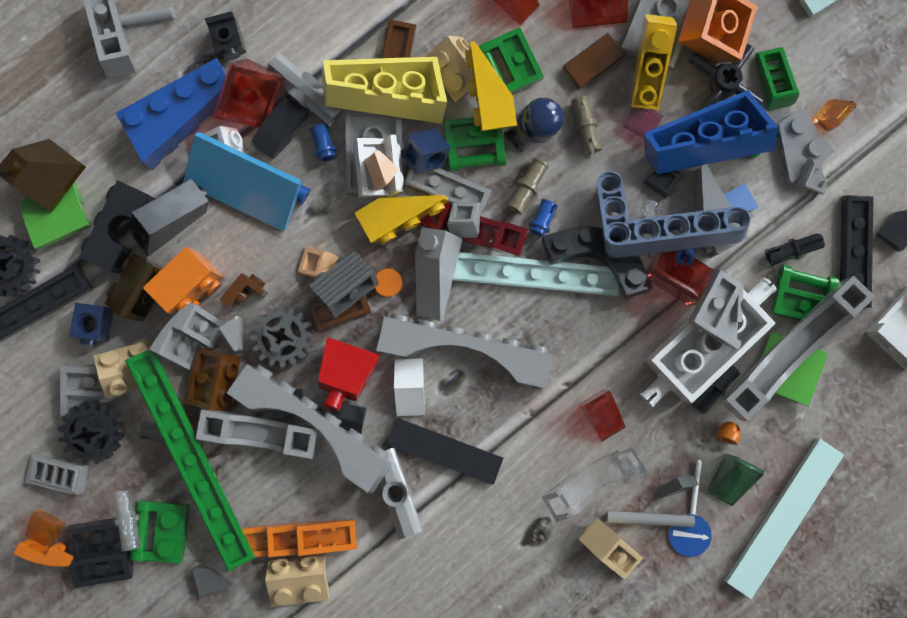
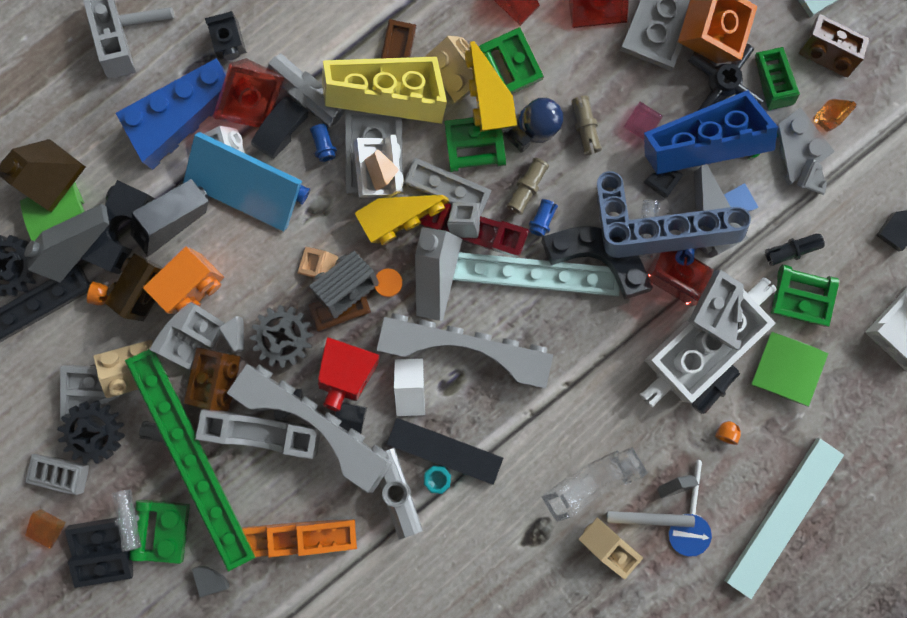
(43, 555): orange slope -> none
(64, 244): none -> dark grey slope
(81, 317): dark blue brick -> none
(97, 293): none -> orange hinge
(238, 292): reddish brown bracket -> none
(297, 580): tan bracket -> none
(425, 151): dark blue brick -> none
(437, 479): none -> teal tile
(593, 61): reddish brown tile -> none
(603, 414): clear red slope -> none
(653, 61): yellow slope -> none
(733, 479): clear green slope -> none
(771, 371): light grey arch -> none
(834, 46): none -> reddish brown bracket
(857, 239): black tile -> none

